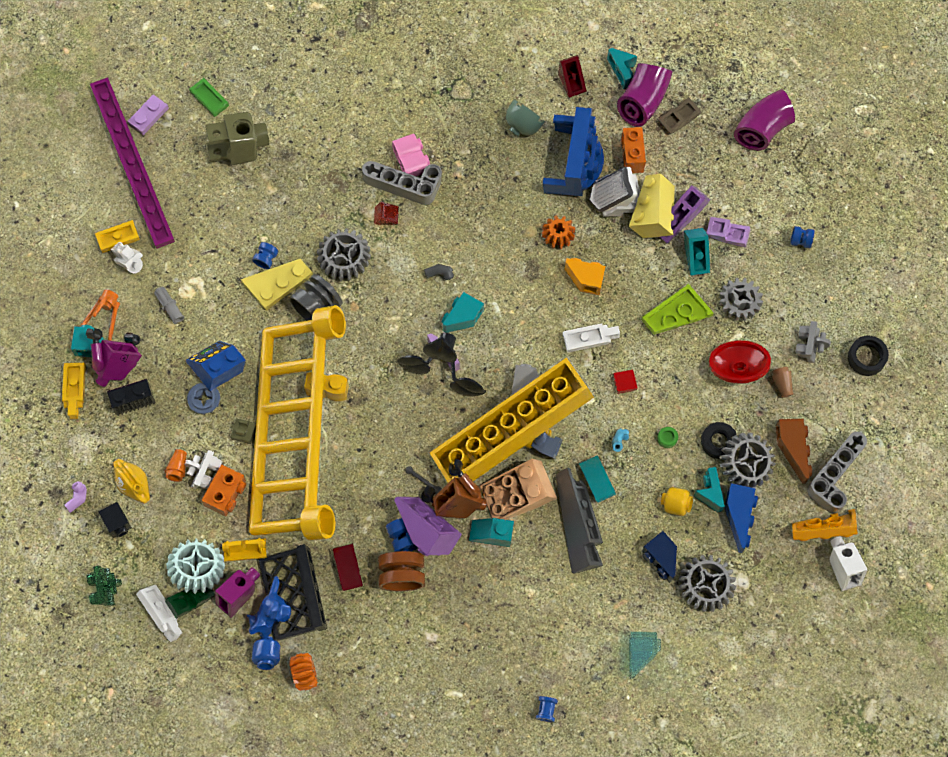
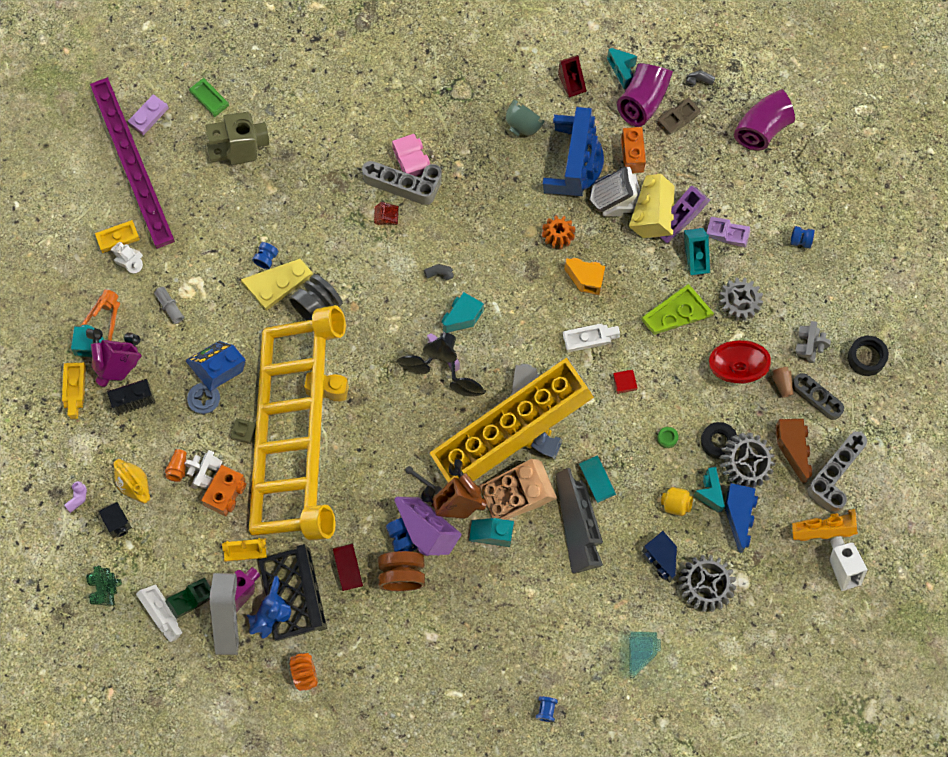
(183, 562): light aqua gear -> none
(224, 613): none -> light grey beam
(266, 653): blue head -> none
(354, 245): light grey gear -> none
(618, 437): medium azure arm -> none
(698, 76): none -> dark grey arm
(802, 391): none -> dark grey beam

